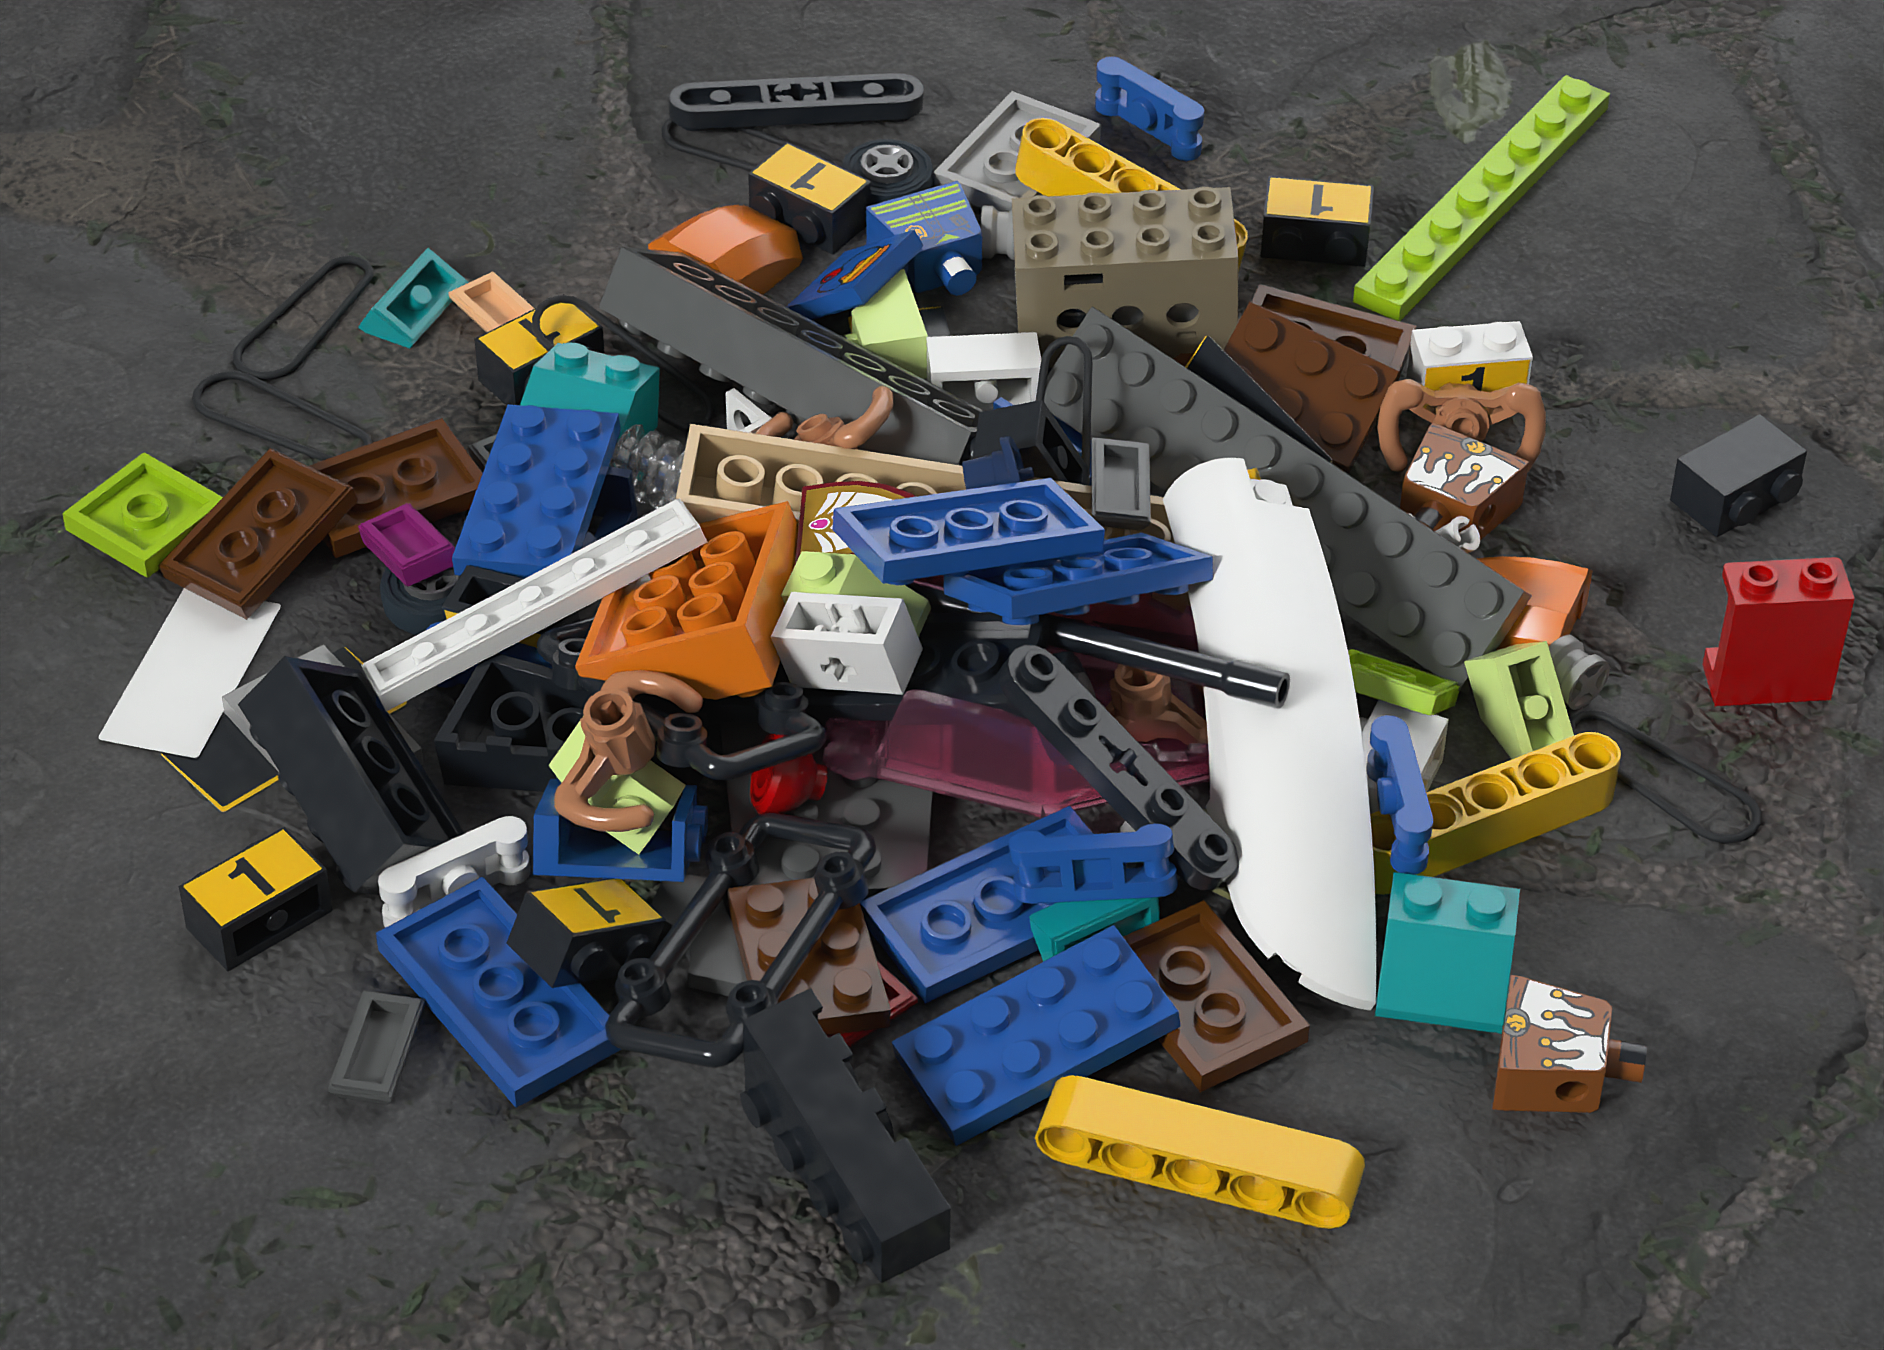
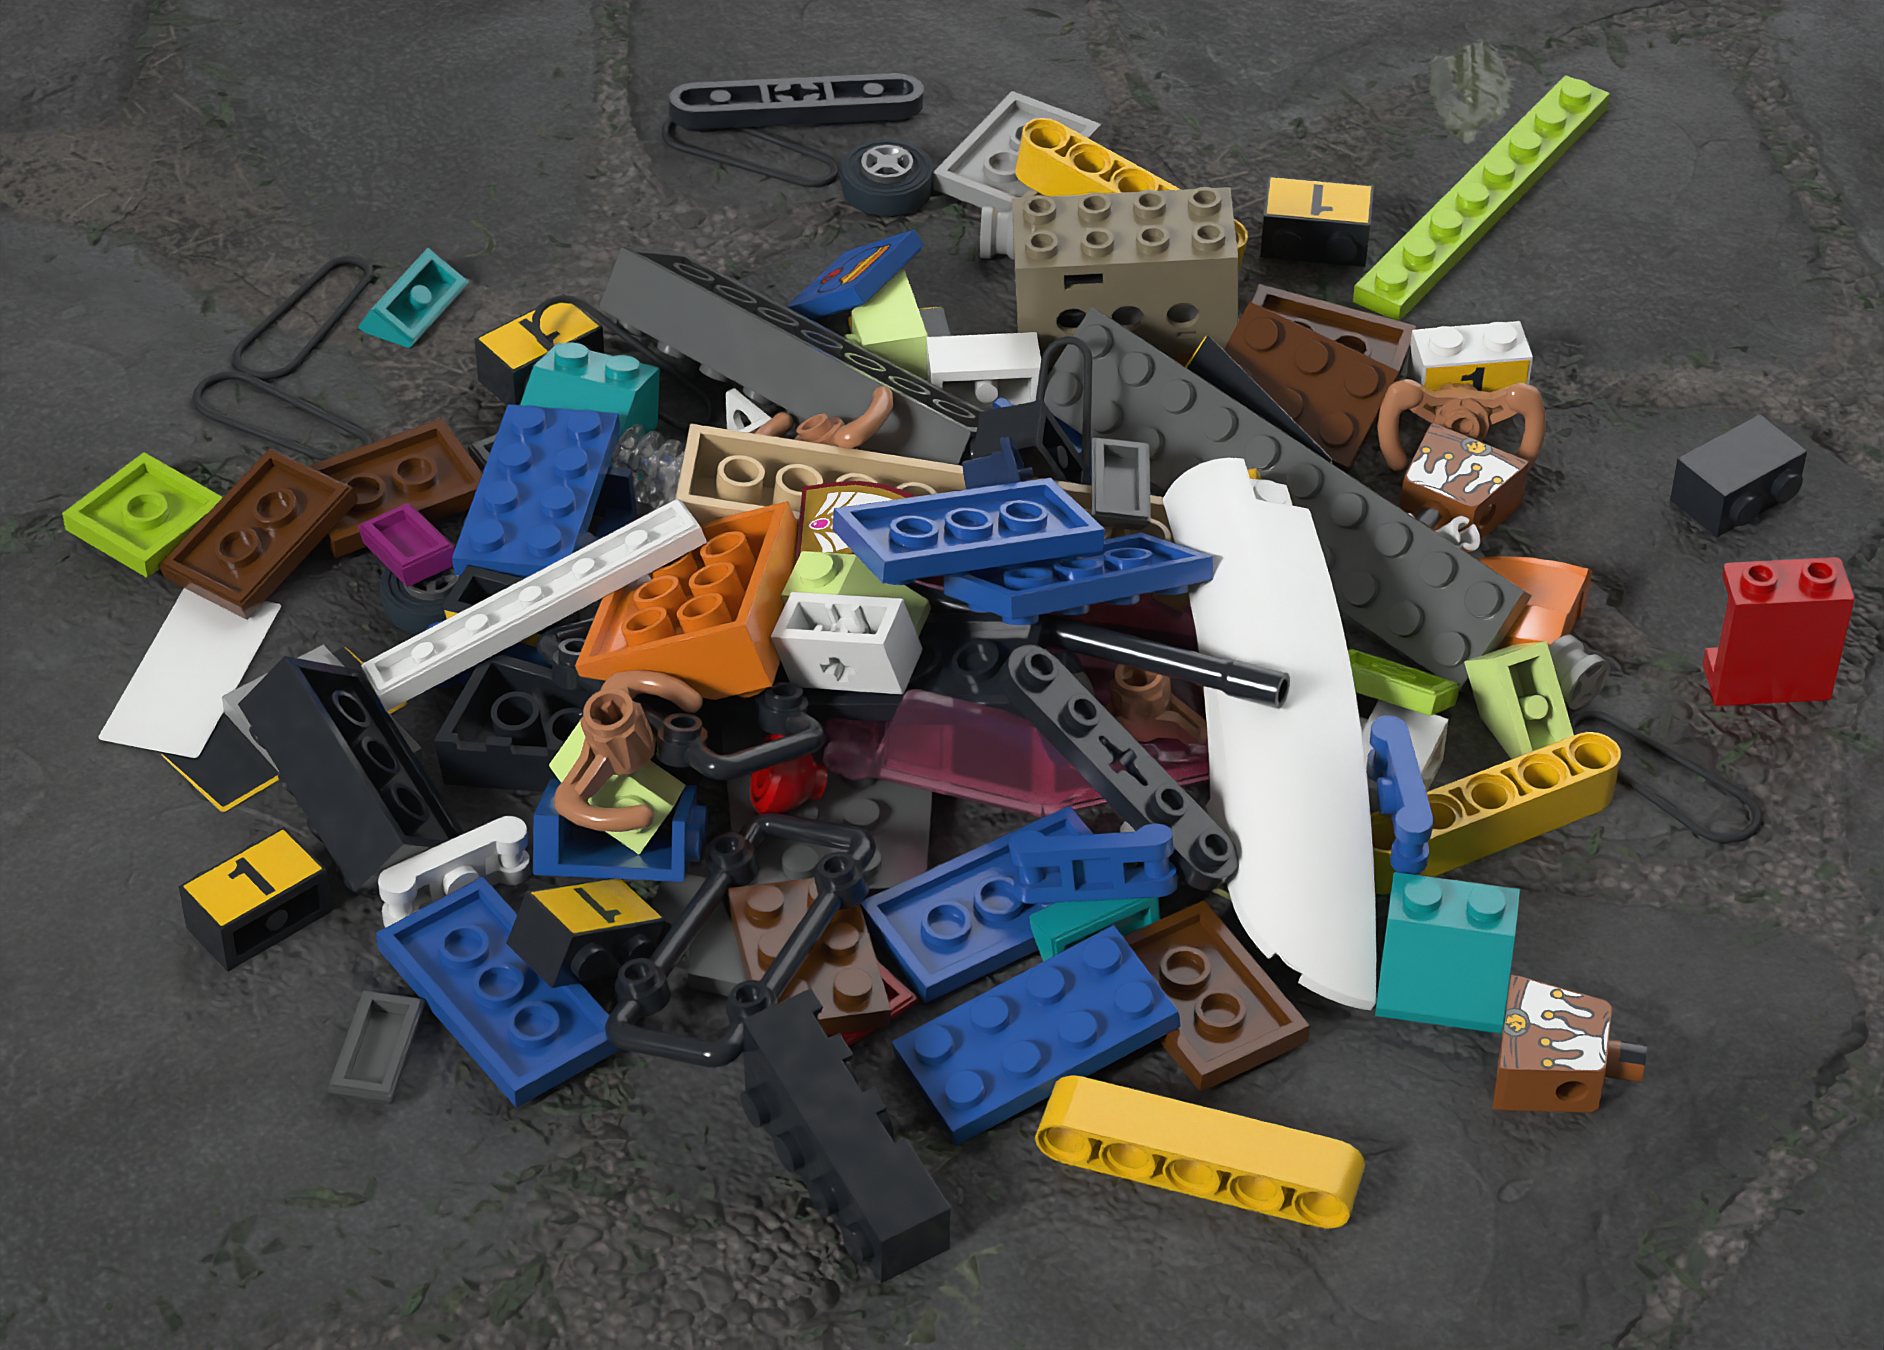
(490, 301): light nougat tile -> none
(737, 244): orange slope -> none
(810, 196): brick -> none
(946, 229): blue torso -> none
(1150, 106): blue plate -> none

